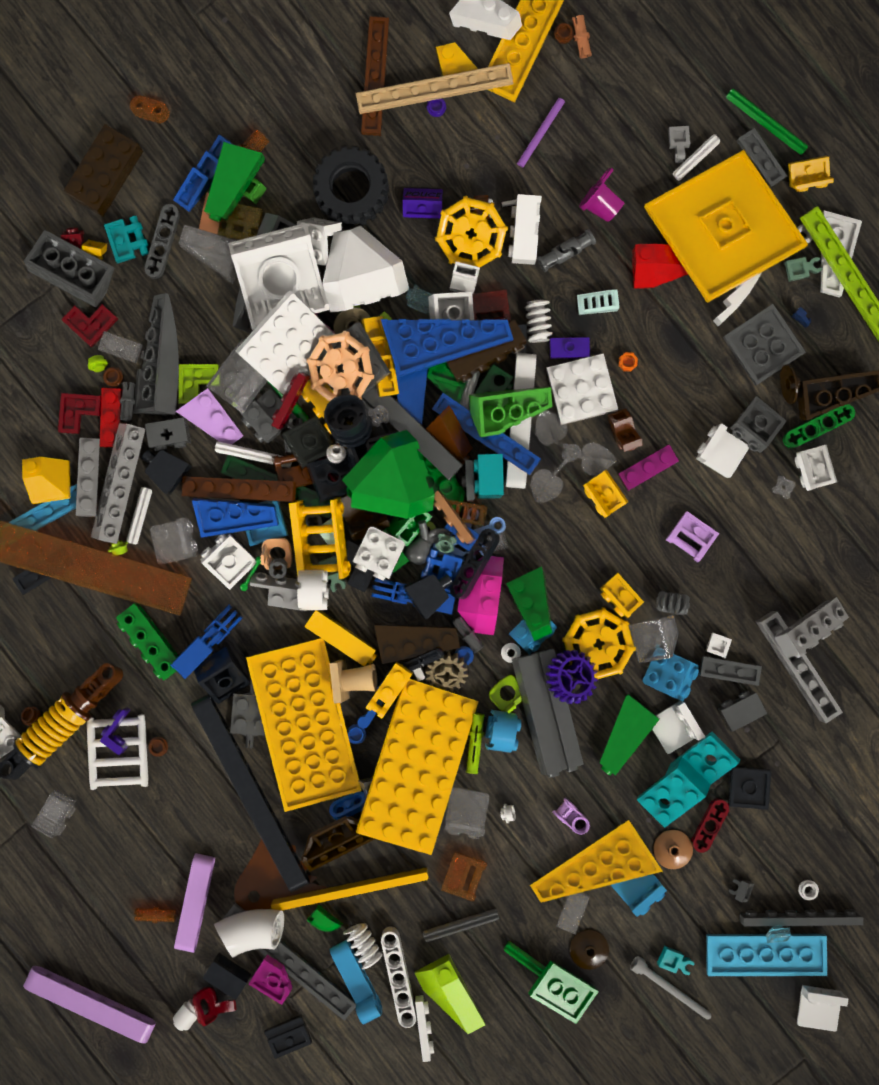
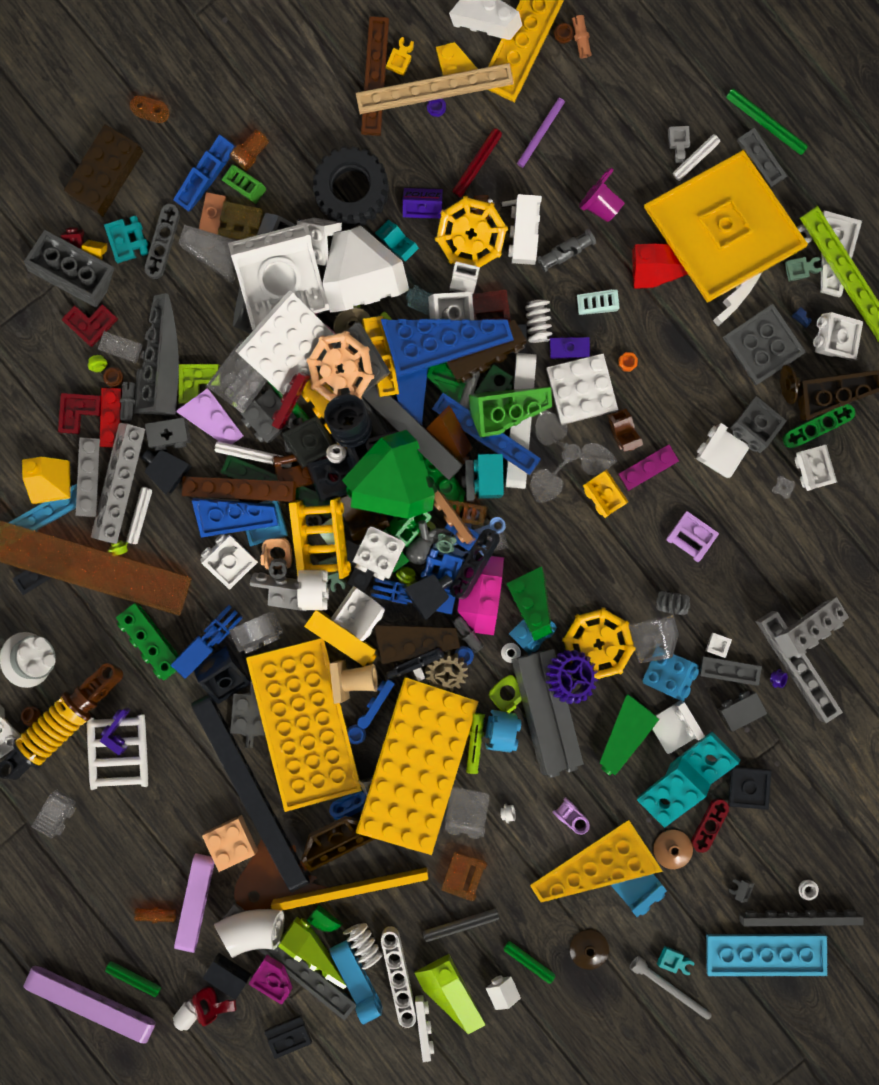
(26, 659): none -> white piece
(132, 979): none -> green axle
(158, 746): reddish brown plate -> none
(174, 541): clear bracket -> none
(230, 843): none -> light nougat brick
(231, 179): green slope -> none
(244, 586): green hinge -> none
(254, 632): none -> clear brick
(303, 943): none -> lime wedge
(358, 613): none -> white bracket
(382, 412): clear plate -> none
(389, 689): yellow plate -> none
(396, 241): none -> teal slope
(400, 59): none -> yellow plate
(406, 575): none -> lime plate
(477, 162): none -> dark red axle
(503, 992): none -> white brick
(563, 992): plate -> none
(572, 912): clear plate -> none
(621, 595): yellow bracket -> none
(778, 678): none -> dark purple plate
(778, 934): clear light blue plate -> none
(809, 173): yellow bracket -> none
(820, 1008): white bracket -> none
(838, 336): none -> white plate

